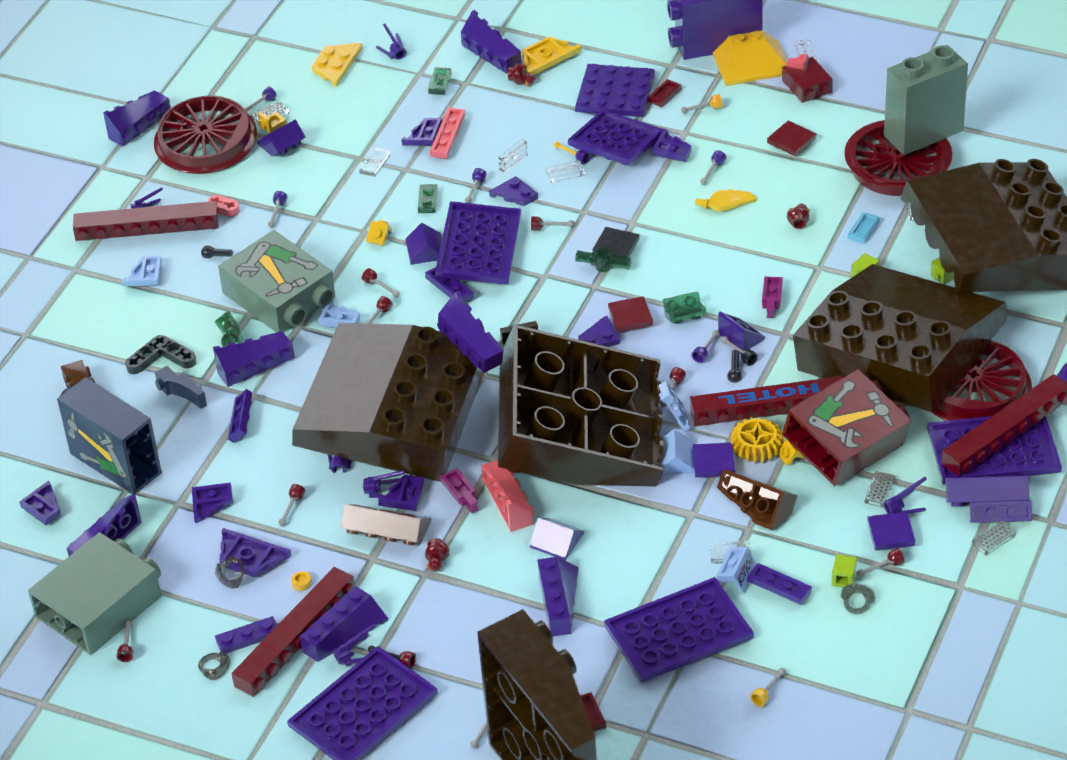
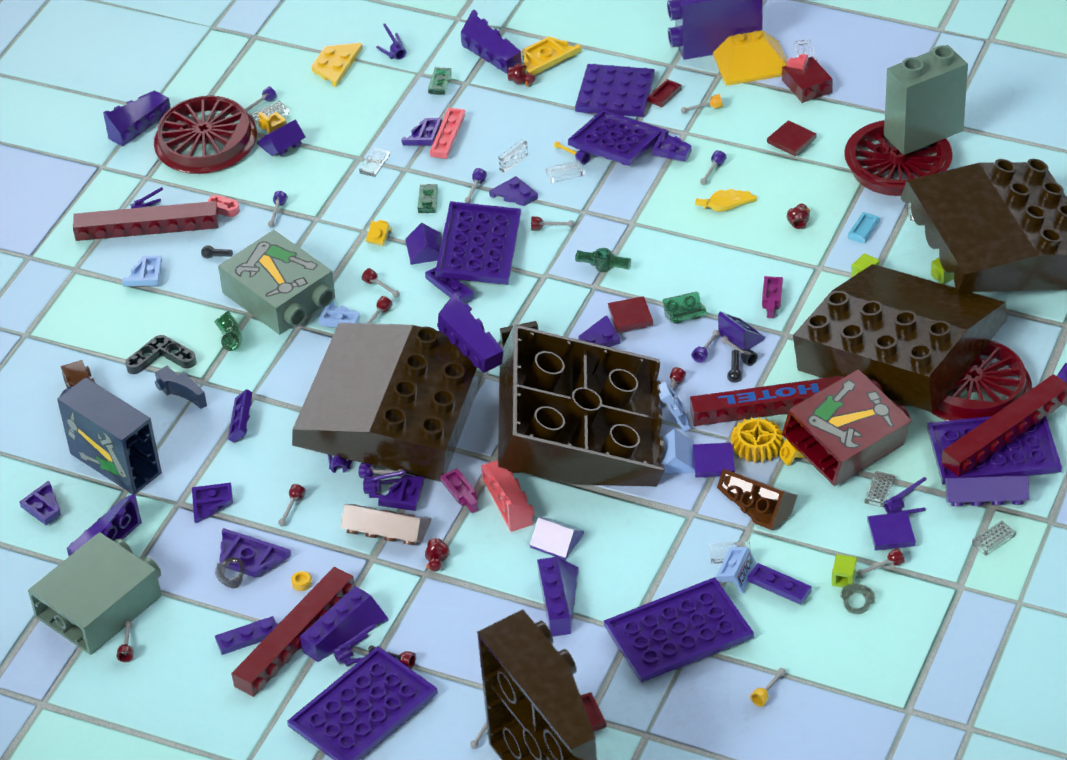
(214, 674): clear smoke piece -> none
(252, 357): dark purple wedge -> none
(367, 470): none -> dark purple hinge
(617, 241): black tile -> none
(1001, 510): dark purple plate -> none

